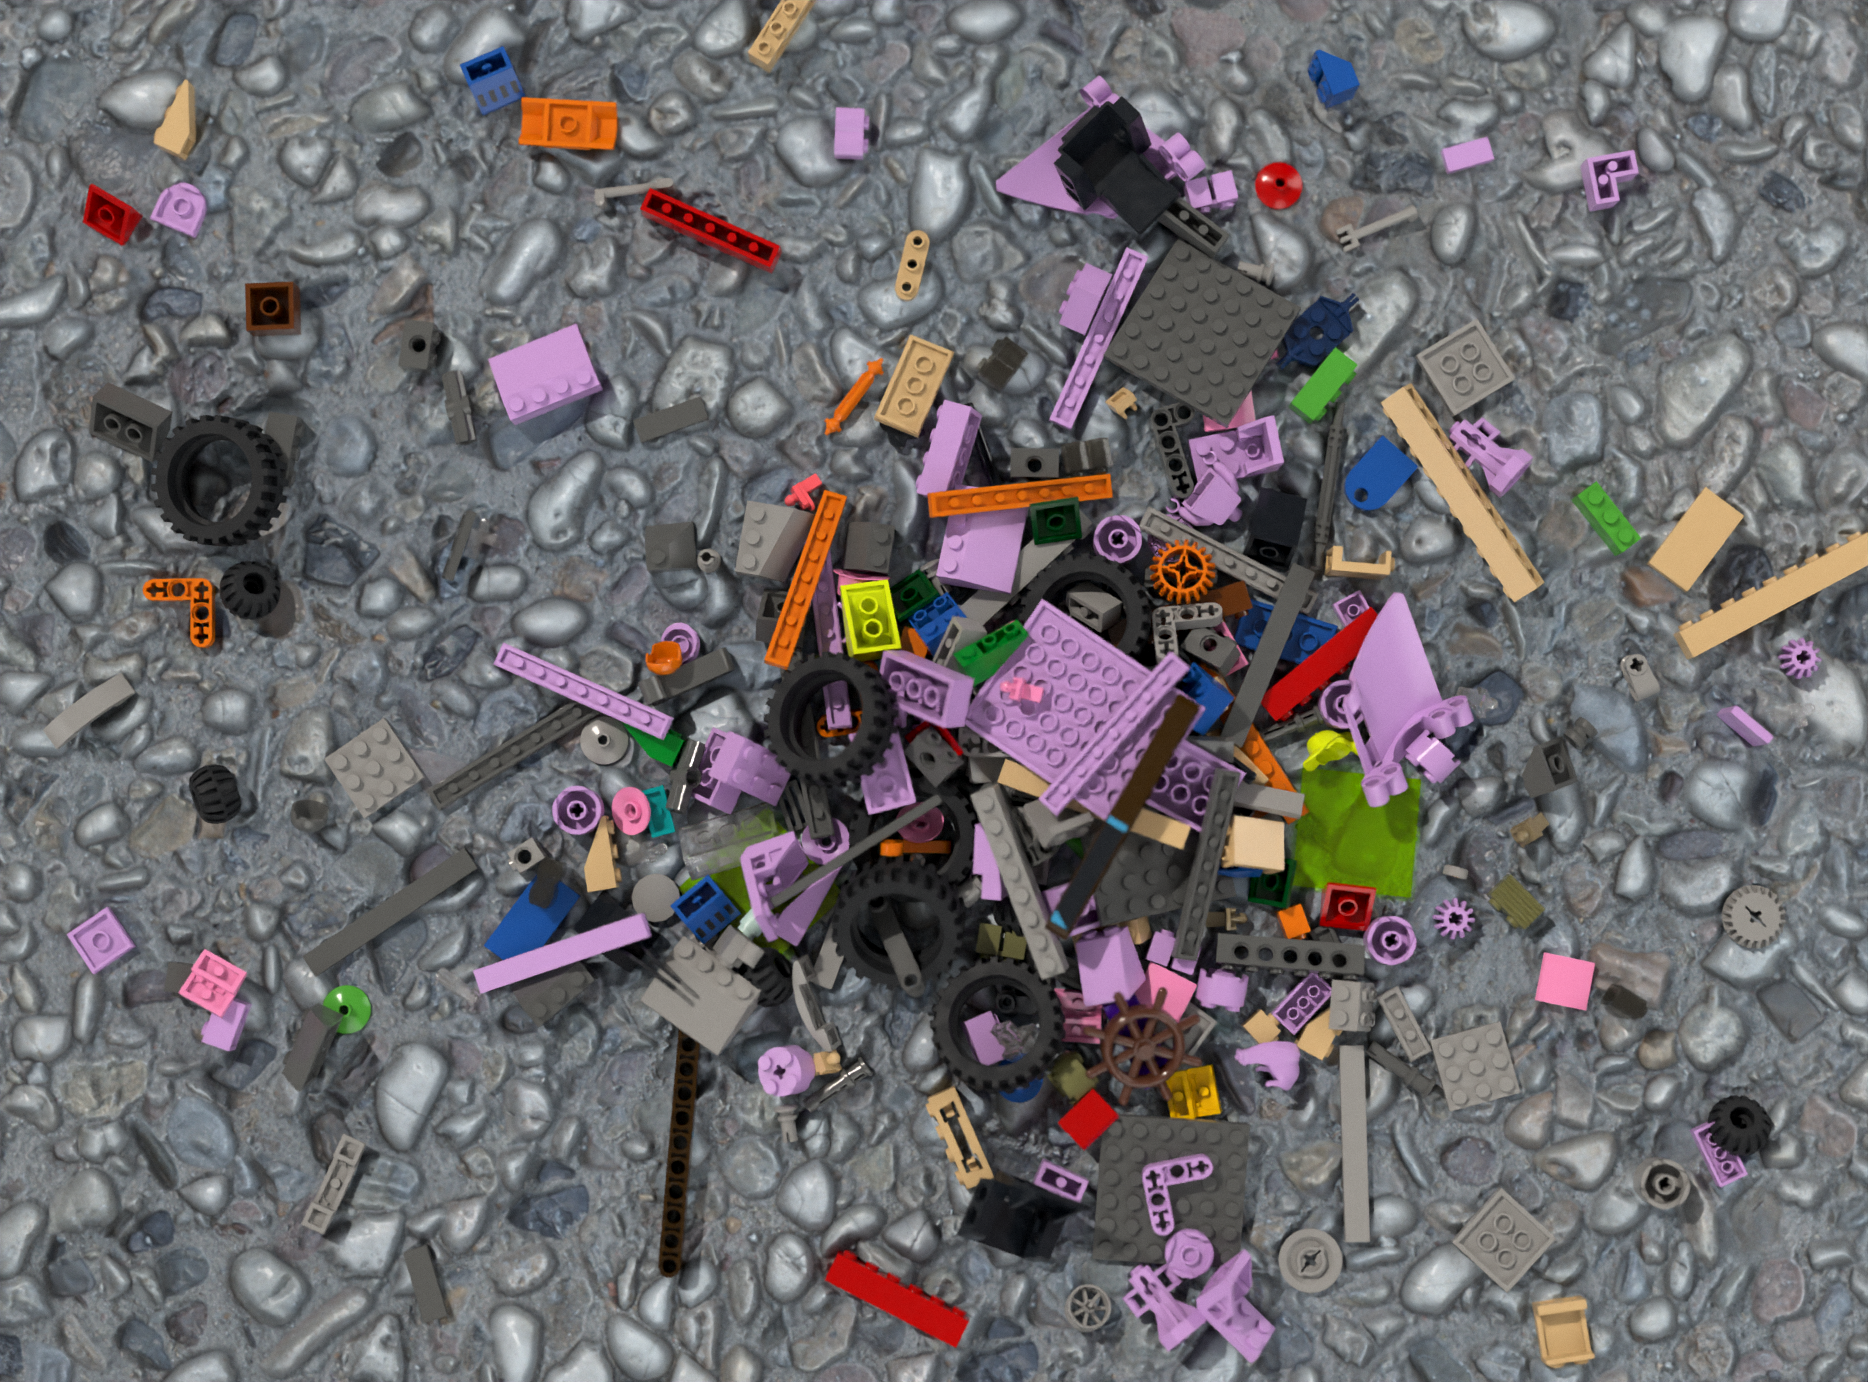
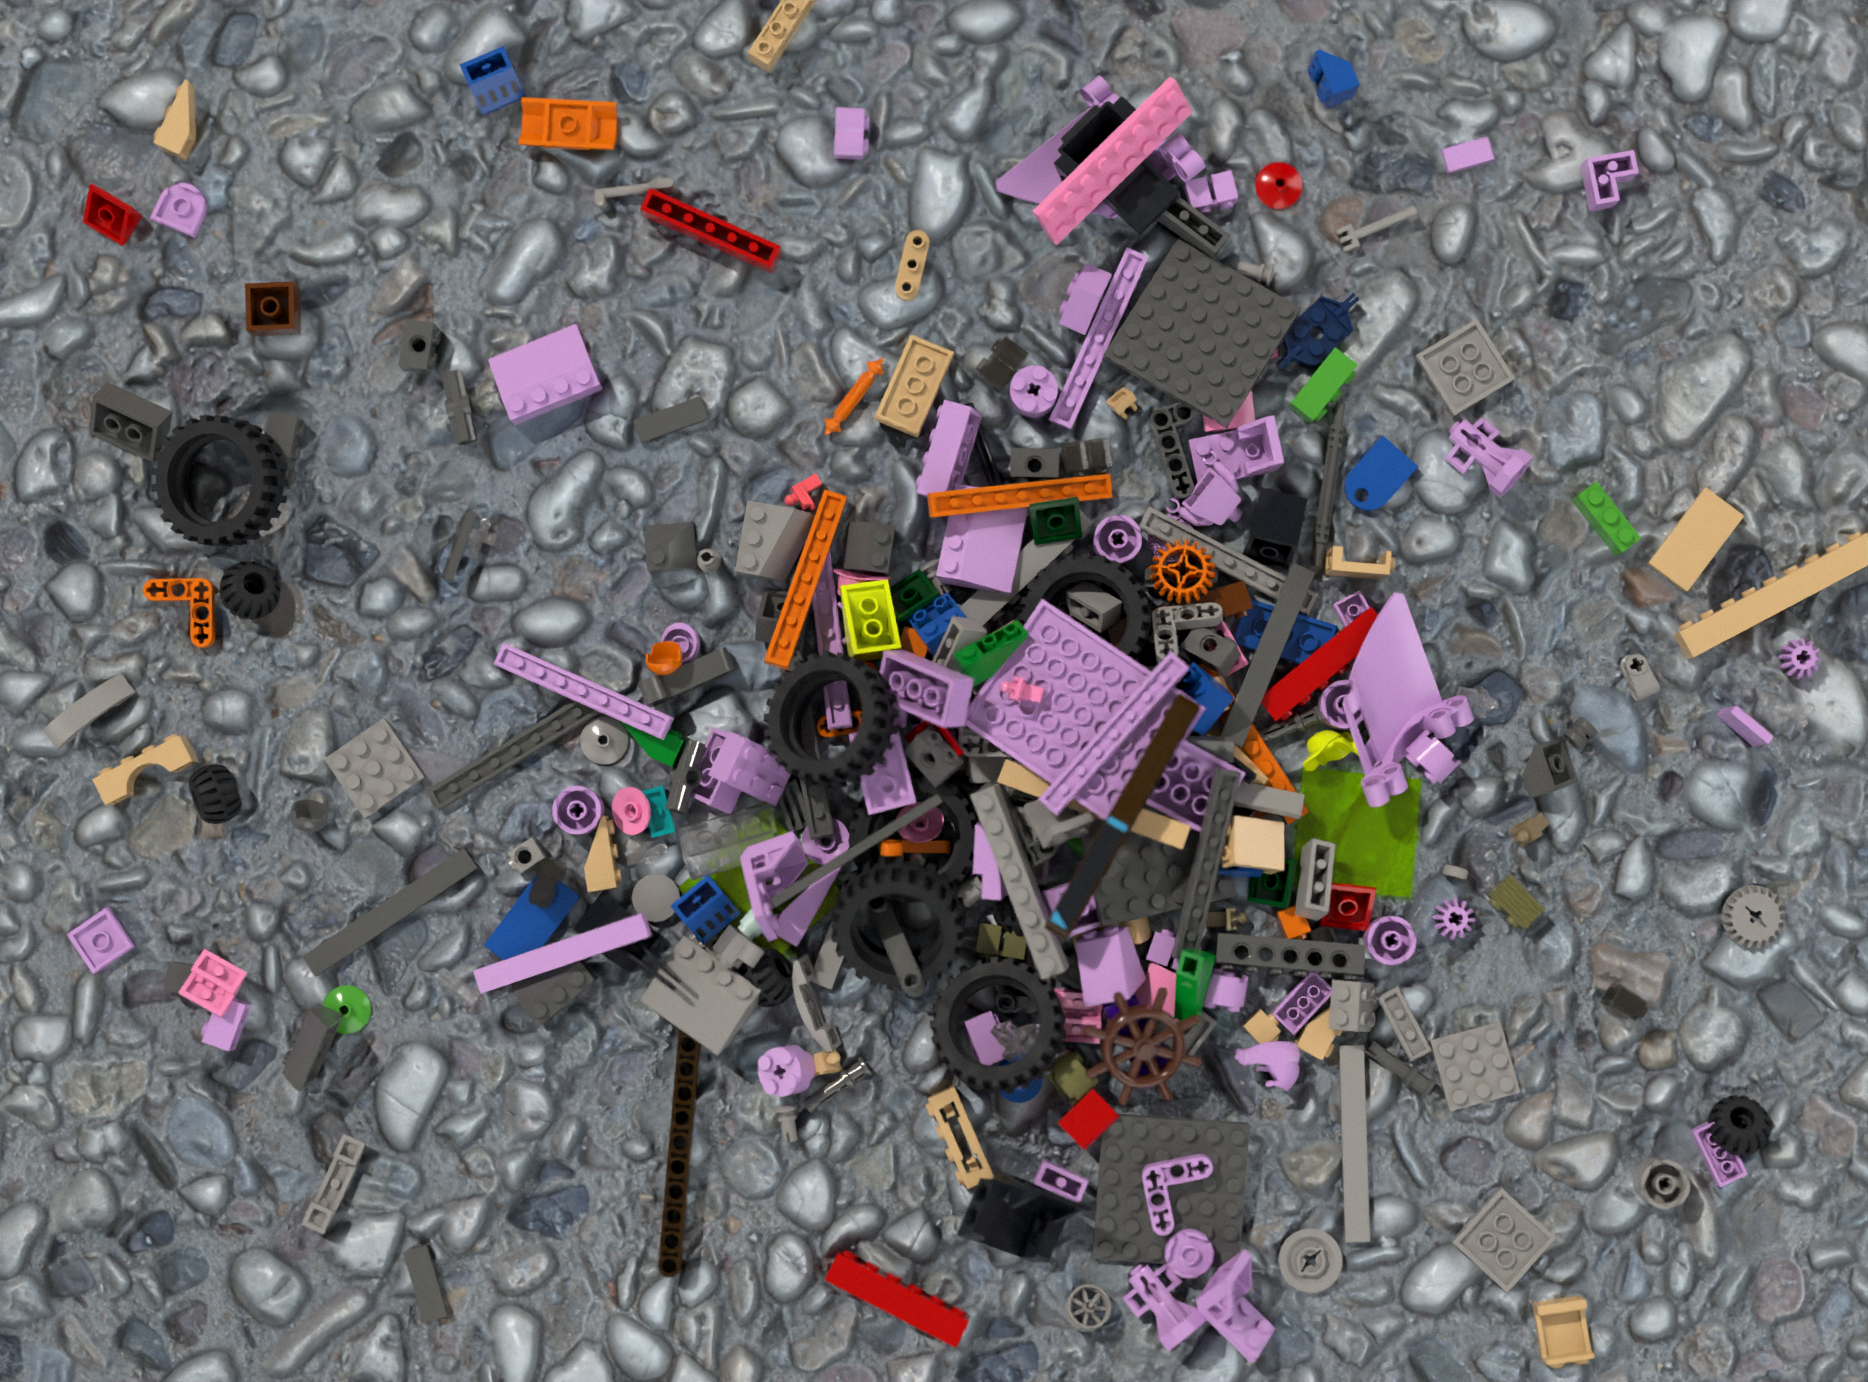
(118, 783): none -> tan arch
(1036, 378): none -> lavender brick
(1112, 161): none -> bright pink plate
(1192, 982): none -> green slope
(1194, 1093): yellow slope -> none
(1315, 879): none -> light grey brick
(1462, 492): tan brick -> none
(1565, 981): bright pink slope -> none

